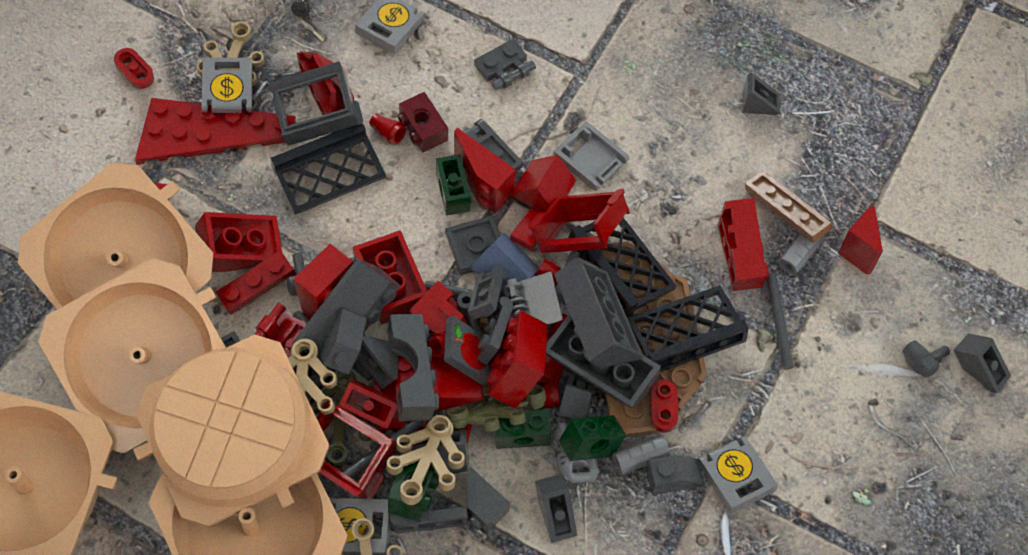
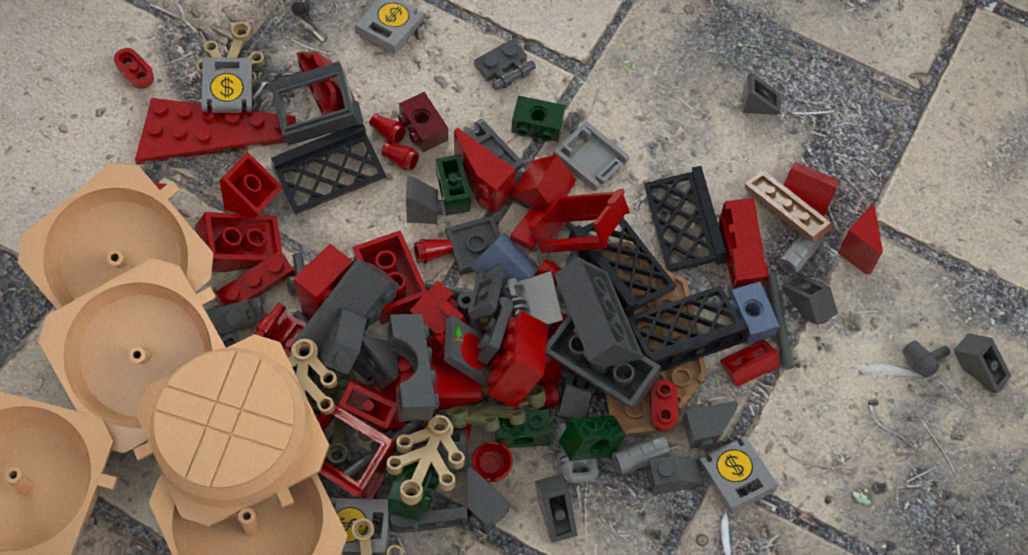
(233, 316): none -> dark grey plate
(248, 187): none -> red slope
(402, 156): none -> red cone
(422, 202): none -> dark grey slope
(431, 249): none -> red cone
(492, 461): none -> red hair
(532, 109): none -> dark green brick
(704, 210): none -> black fence
(707, 424): none -> dark grey slope
(750, 362): none -> red slope
(754, 299): none -> sand blue brick
(811, 186): none -> red slope
(811, 299): none -> dark grey slope

